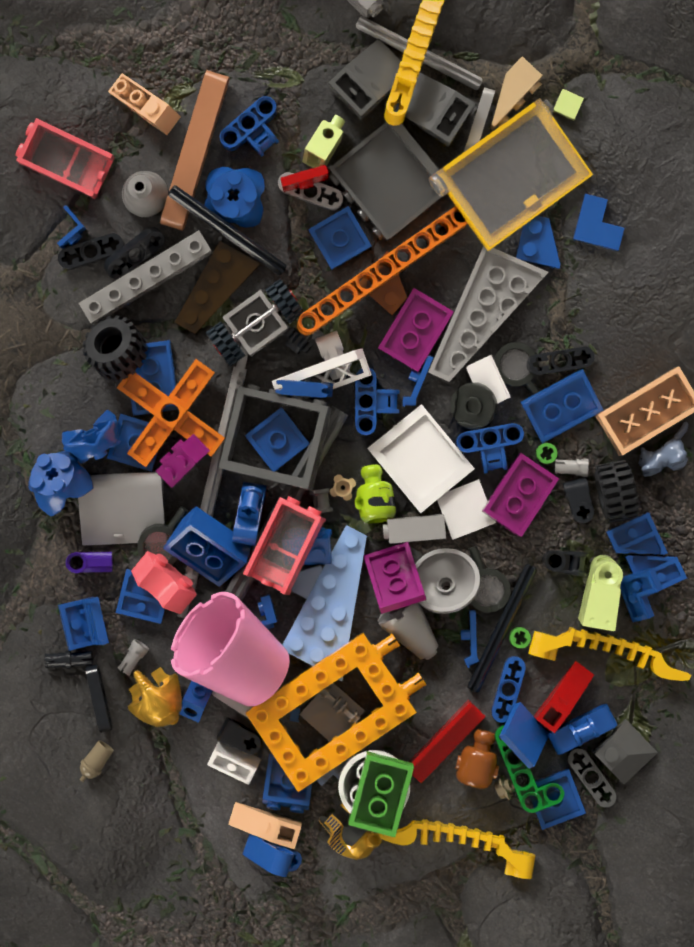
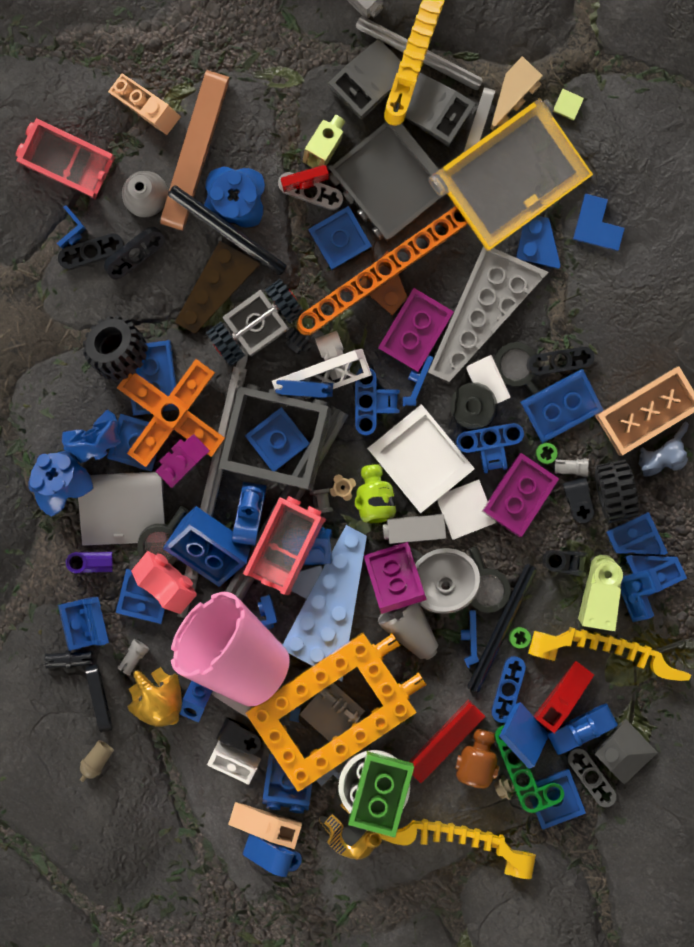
(145, 278): light grey brick -> none
(259, 136): blue piece -> none

